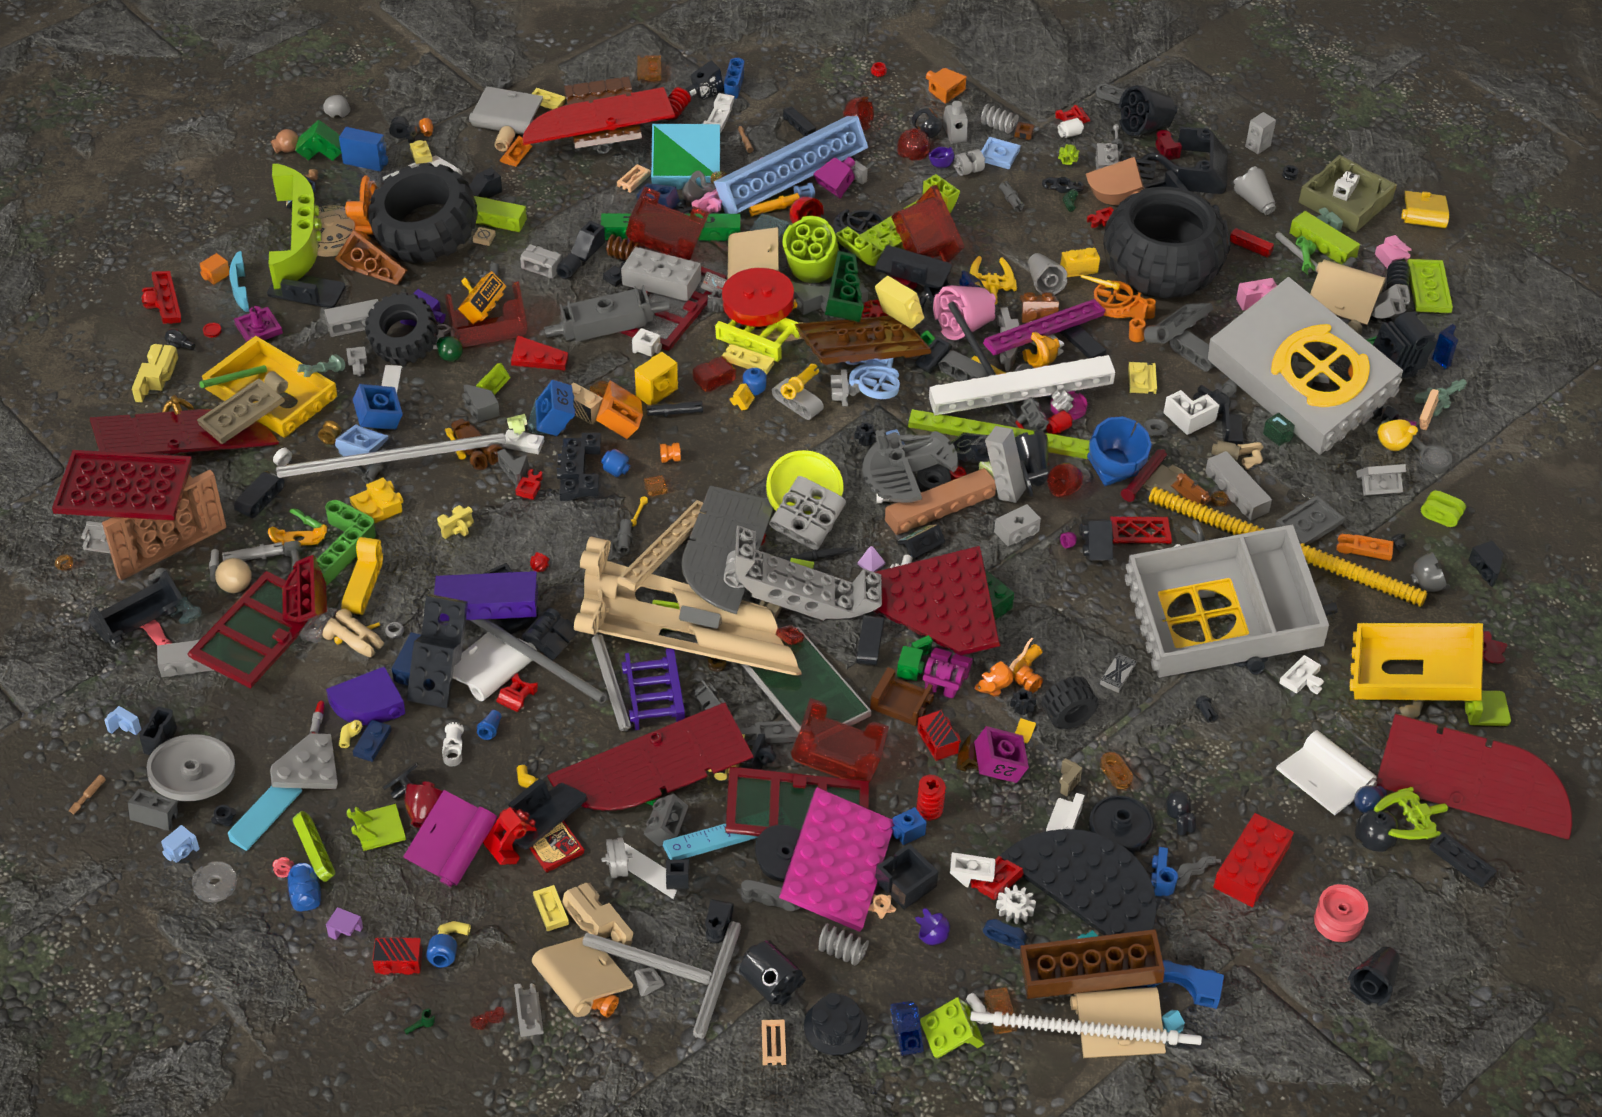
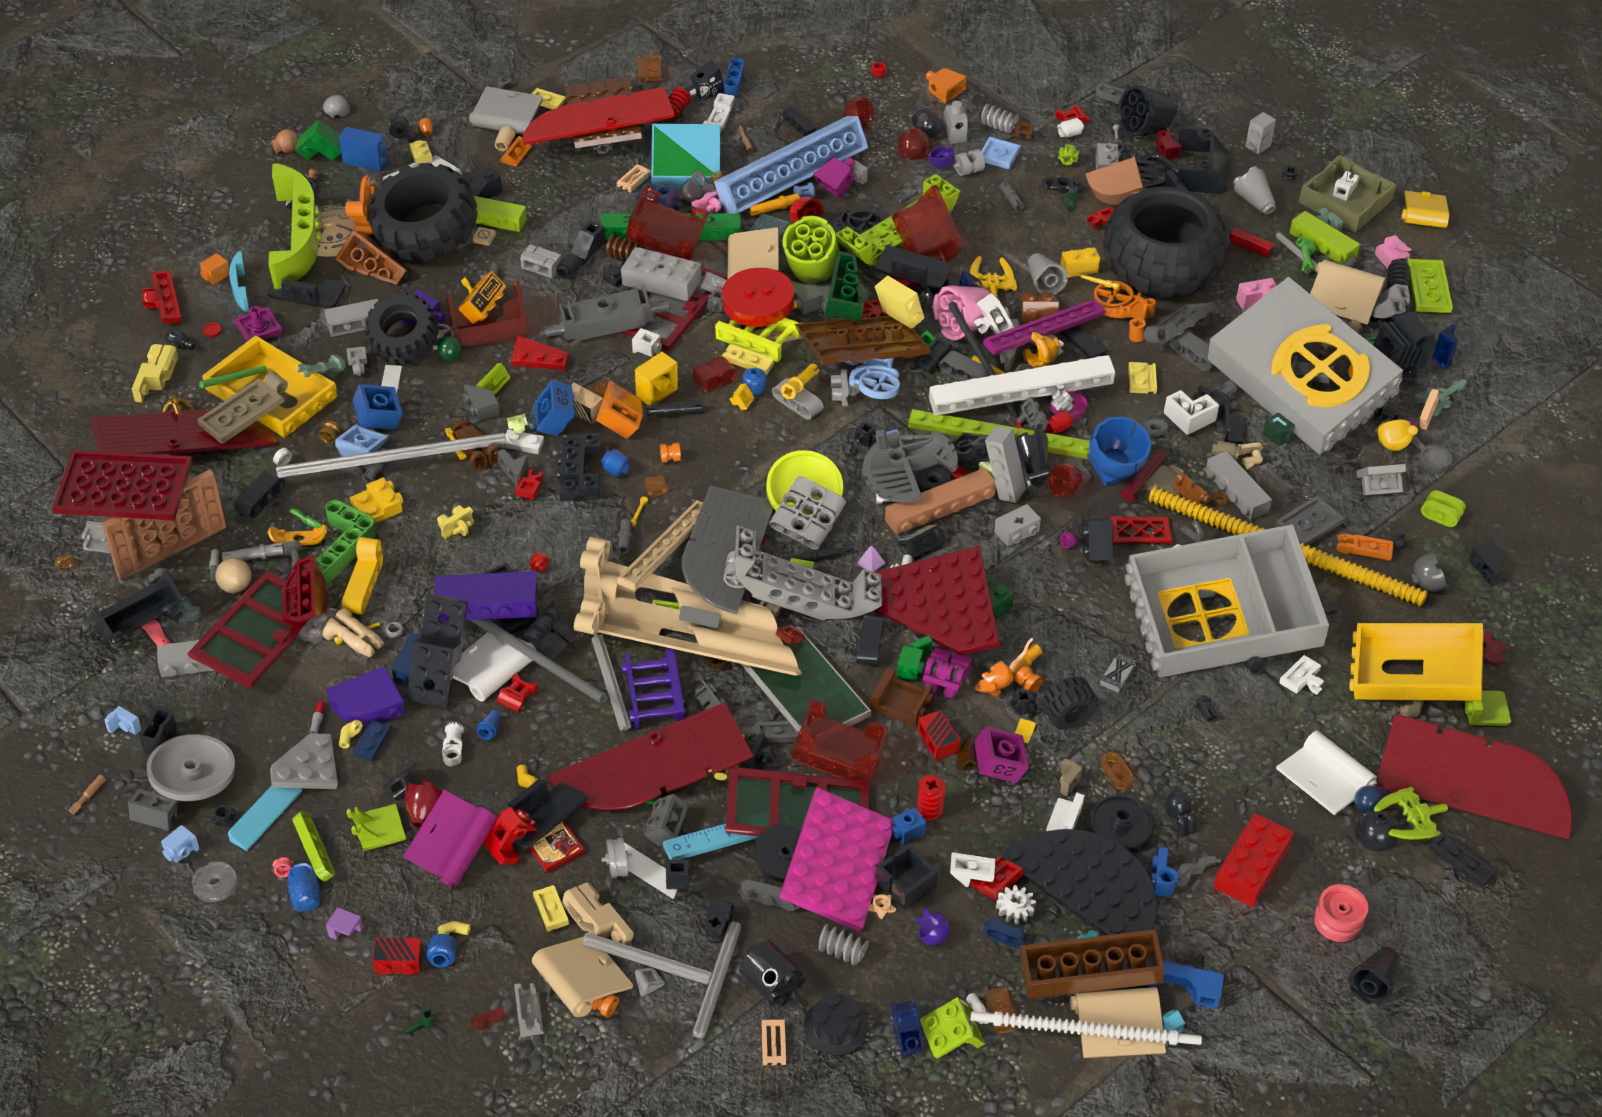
(993, 315): none -> white brick

